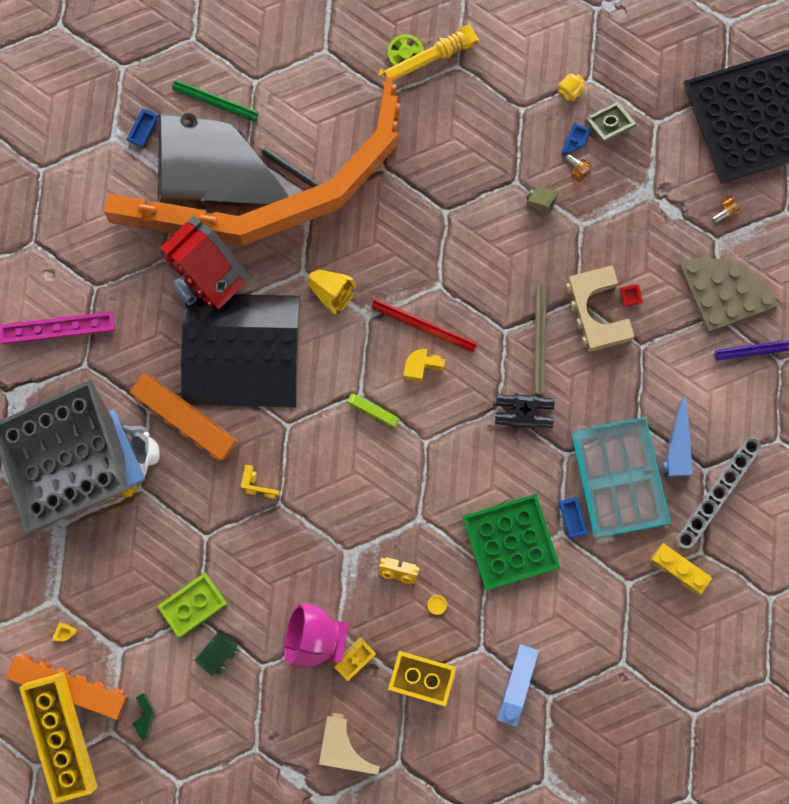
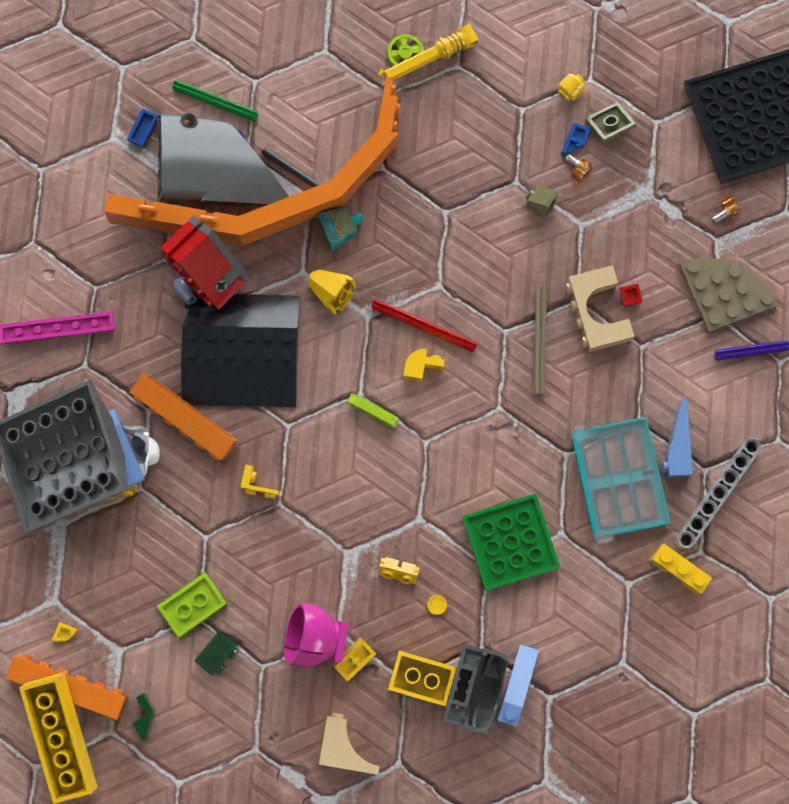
(339, 226): none -> torso
(476, 689): none -> dark grey piece
(531, 403): black pin -> none
(573, 517): blue tile -> none

